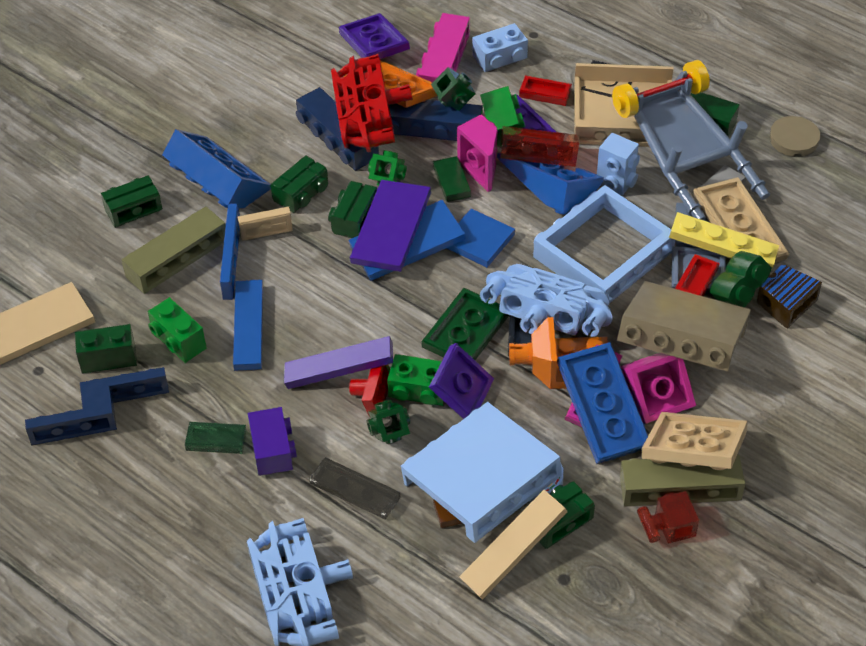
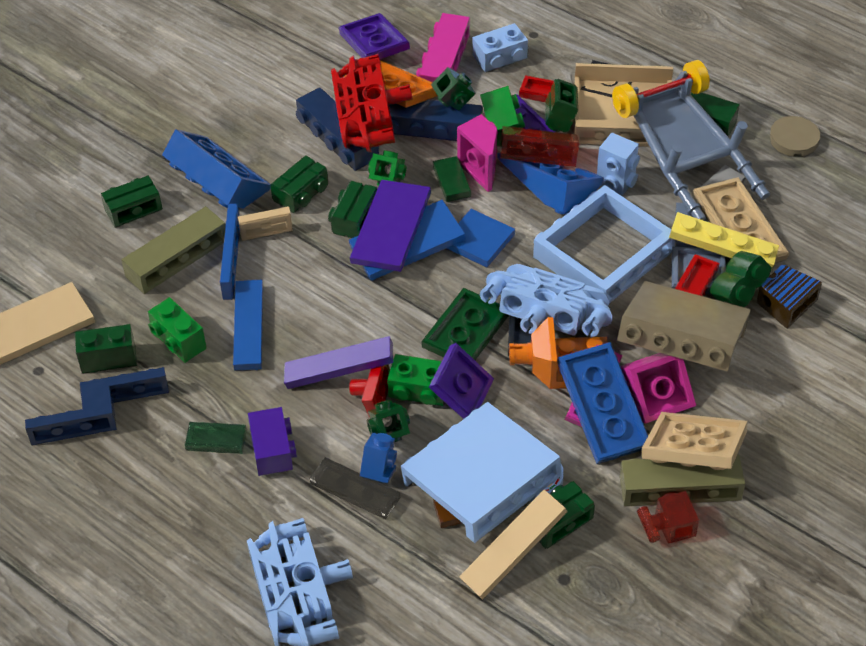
(379, 458): none -> blue brick
(561, 106): none -> dark green brick

